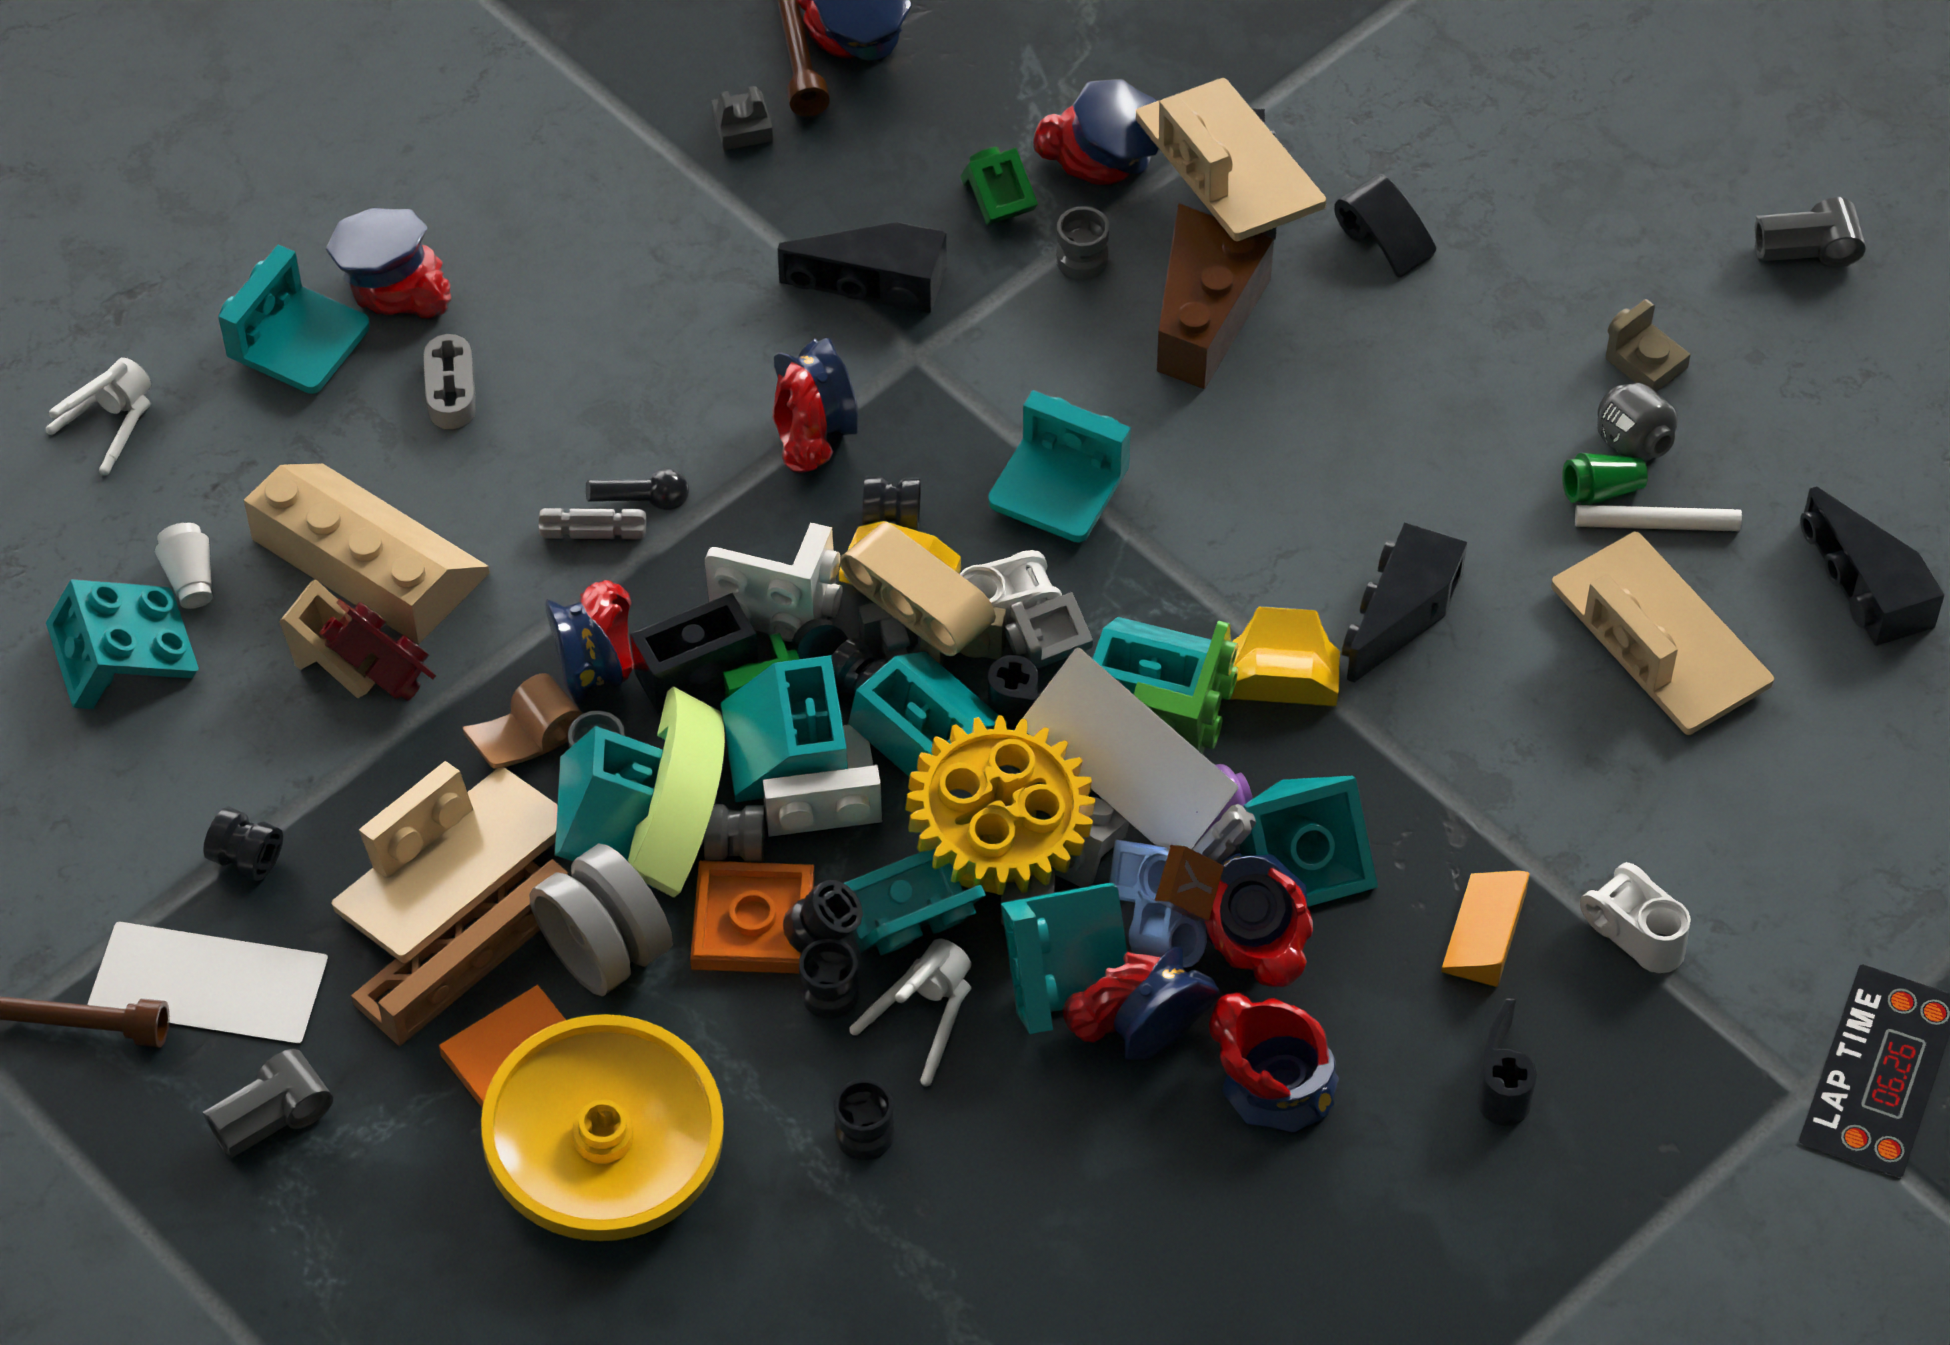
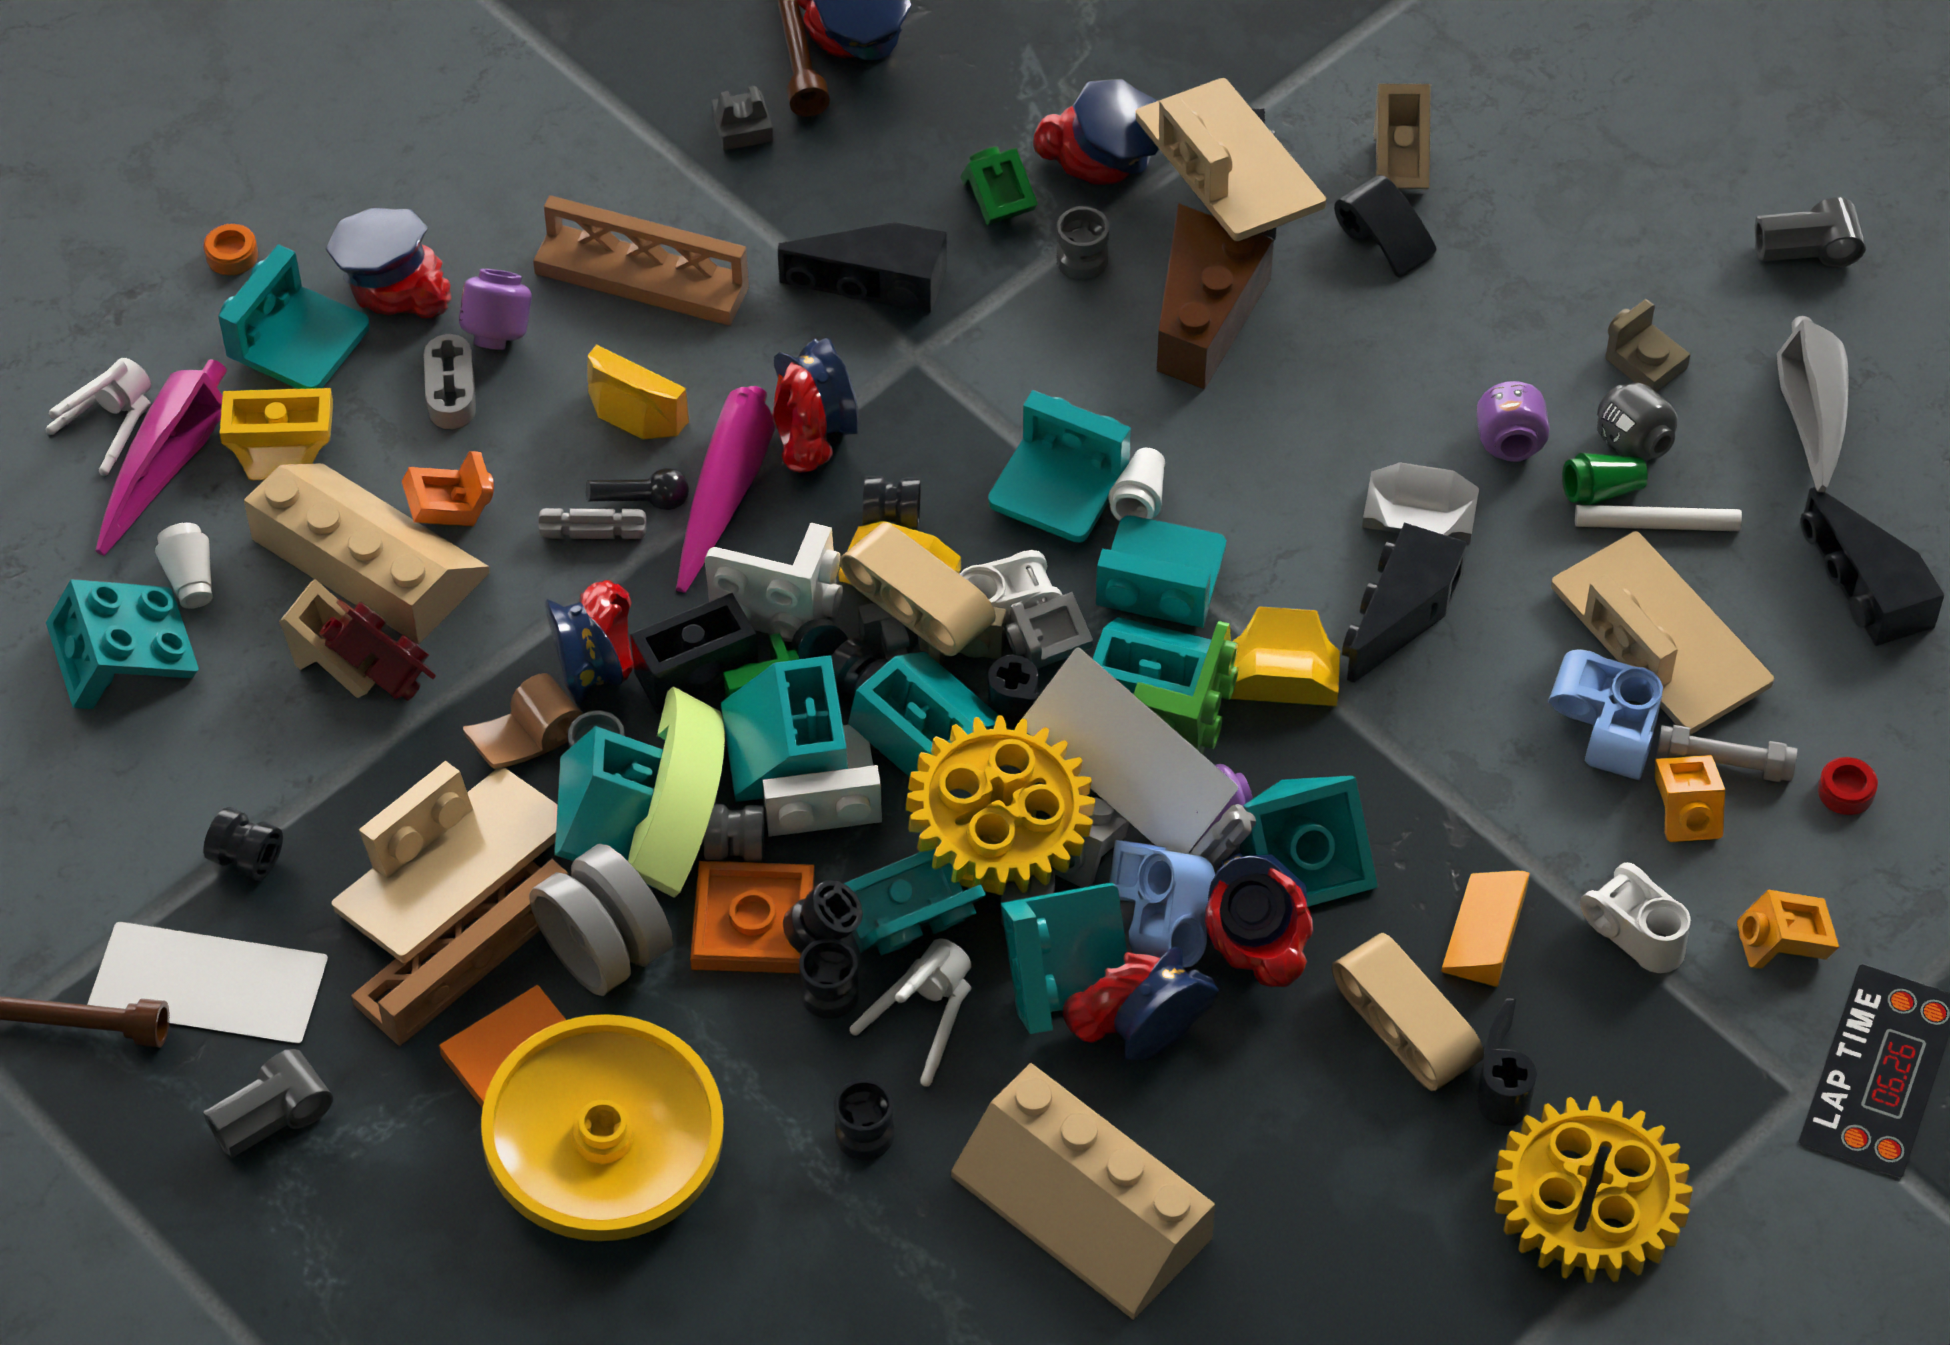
(166, 440): none -> dark pink piece
(231, 249): none -> orange tile
(275, 427): none -> yellow slope
(449, 495): none -> orange bracket
(495, 308): none -> medium lavender head
(635, 396): none -> yellow slope
(642, 268): none -> medium nougat fence
(726, 474): none -> dark pink piece
(1084, 1191): none -> tan slope
(1139, 486): none -> white cone
(1160, 570): none -> teal bracket
(1189, 883): reddish brown tile -> none
(1274, 1062): piece -> none
(1403, 134): none -> tan slope
(1407, 1011): none -> tan beam
(1421, 497): none -> light grey slope
(1513, 421): none -> medium lavender head
(1597, 693): none -> light blue piece
(1647, 1204): none -> yellow gear
(1691, 798): none -> light orange bracket
(1776, 761): none -> light grey bar
(1786, 925): none -> light orange bracket
(1816, 390): none -> light grey piece
(1847, 786): none -> red tile

